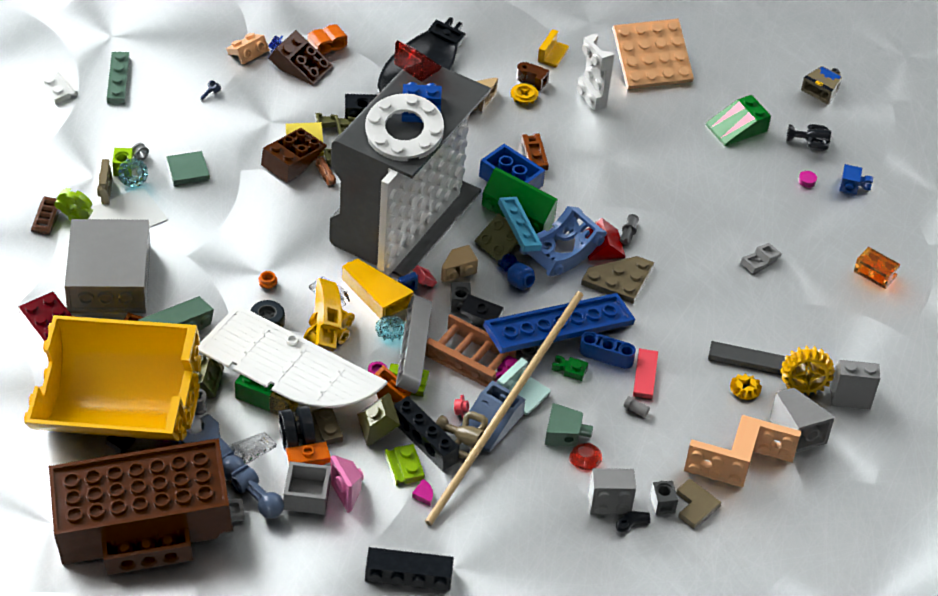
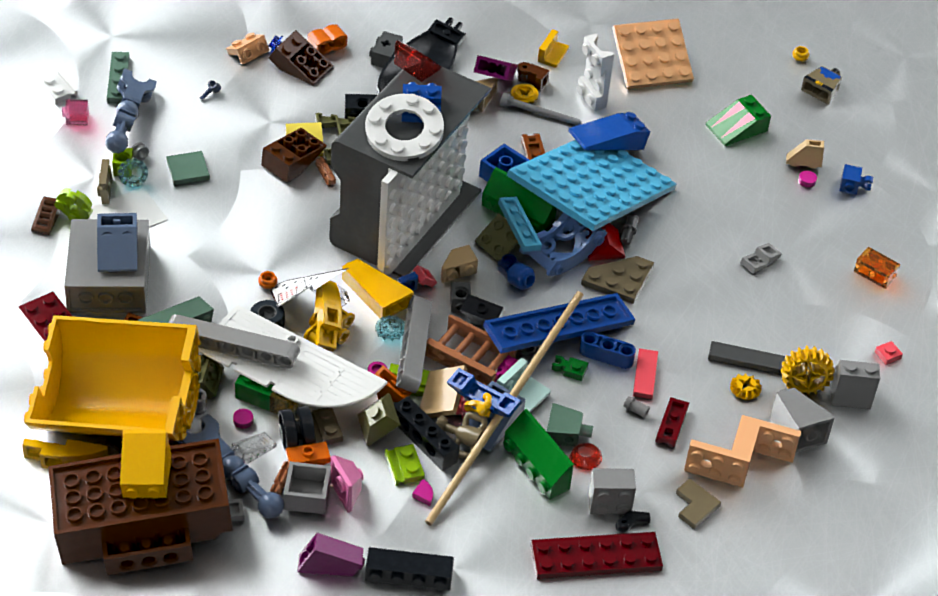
(56, 454): none -> yellow slope
(76, 112): none -> clear pink brick
(117, 242): none -> sand blue slope
(133, 94): none -> sand blue piece
(145, 464): none -> yellow slope
(242, 343): none -> light grey beam
(243, 418): none -> dark pink tile
(280, 480): none -> nougat axle
(291, 288): none -> white sticker
(330, 557): none -> magenta slope
(384, 48): none -> dark grey brick
(438, 395): none -> tan tile
(471, 389): none -> blue slope
(482, 408): none -> yellow piece
(495, 68): none -> magenta slope
(508, 100): none -> light grey piece
(539, 455): none -> green slope
(591, 183): none -> medium azure plate
(596, 555): none -> dark red plate
(612, 132): none -> blue slope
(664, 497): dark grey brick -> none
(672, 422): none -> dark red plate
(800, 53): none -> yellow plate
(807, 154): none -> tan slope
(817, 136): black piece -> none
(888, 352): none -> coral plate

